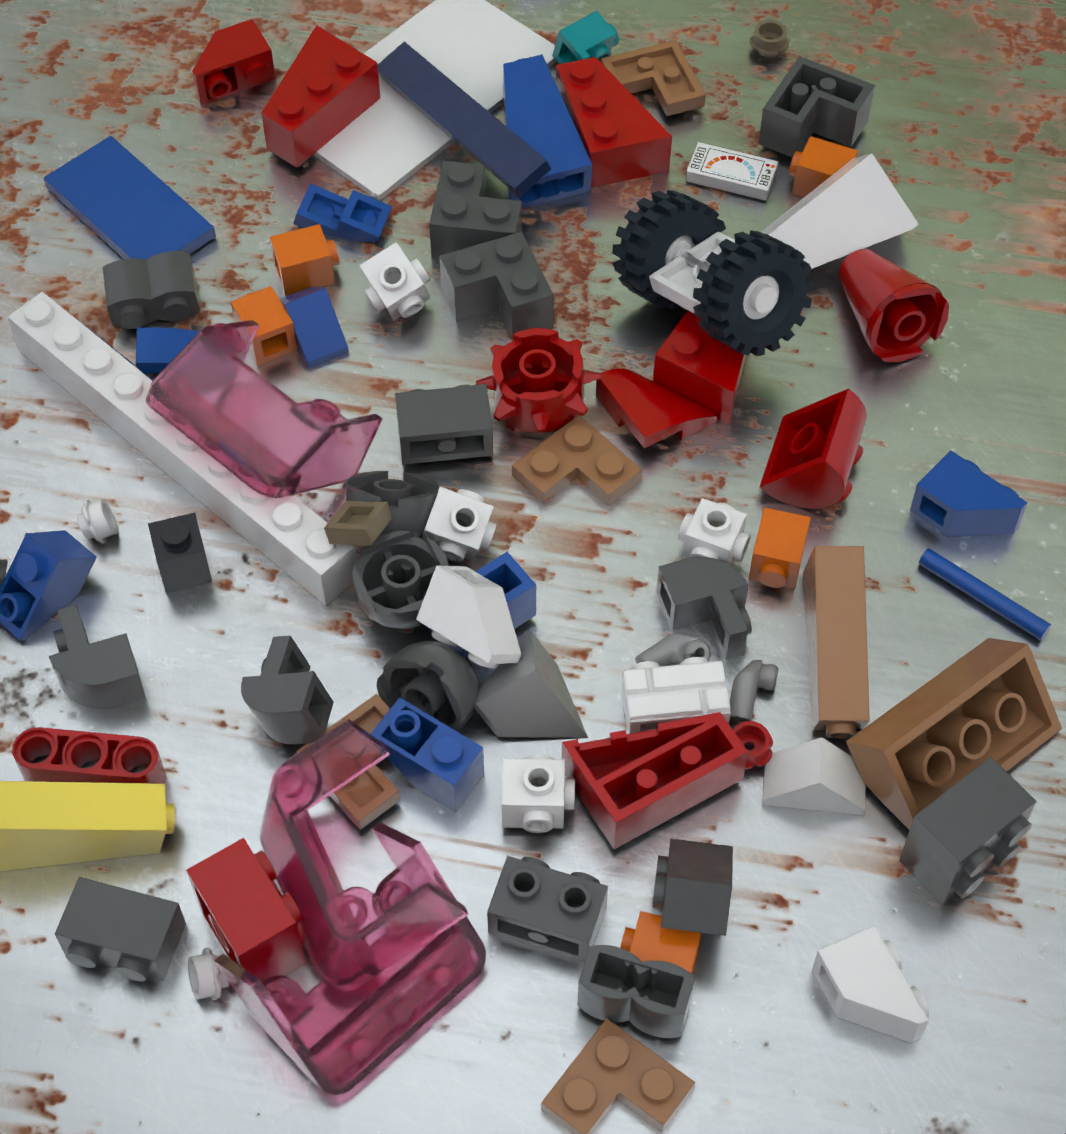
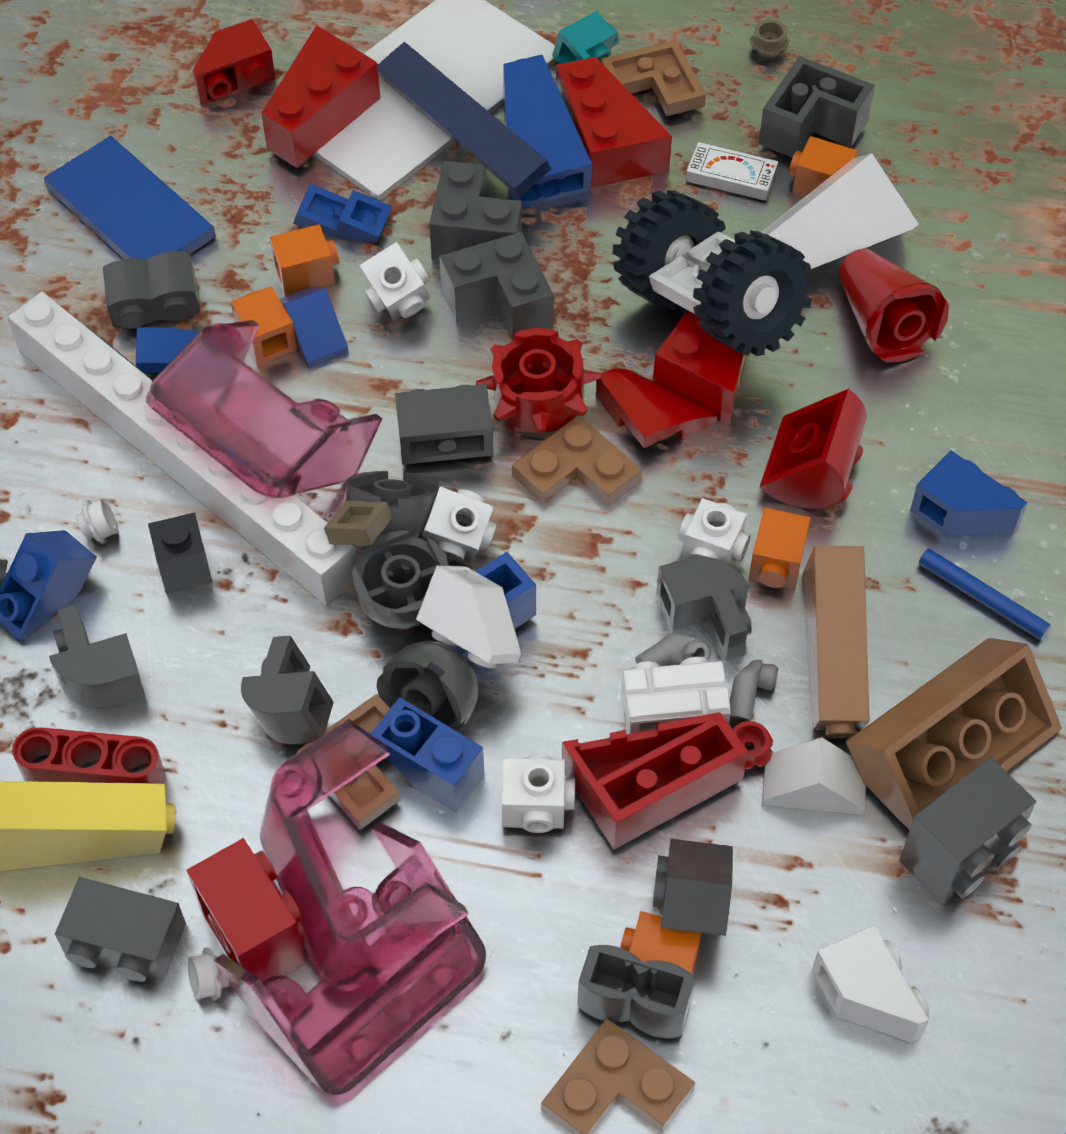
(529, 697): light grey slope -> none
(547, 907): dark grey brick -> none

